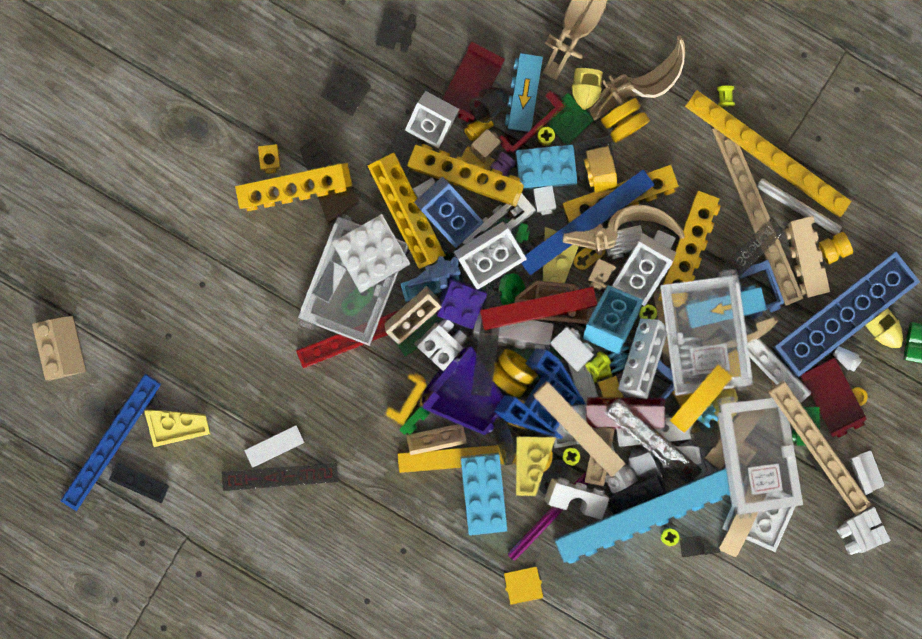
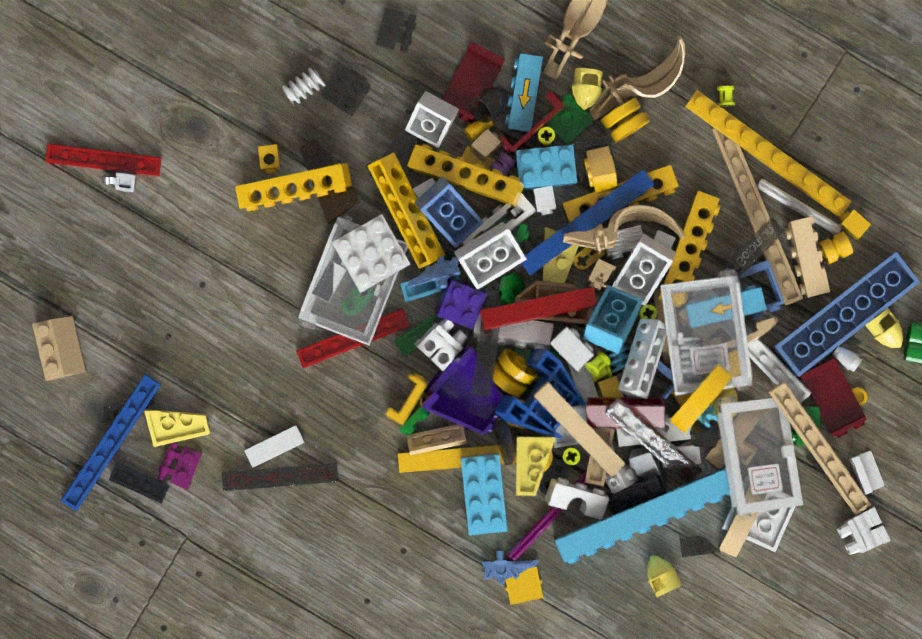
(103, 159): none -> red tile
(122, 180): none -> plate
(185, 468): none -> magenta plate
(303, 85): none -> white piece
(412, 315): tan brick -> none
(505, 569): none -> medium blue piece
(662, 575): none -> light yellow helmet
(674, 540): neon yellow bush -> none
(854, 224): none -> yellow brick

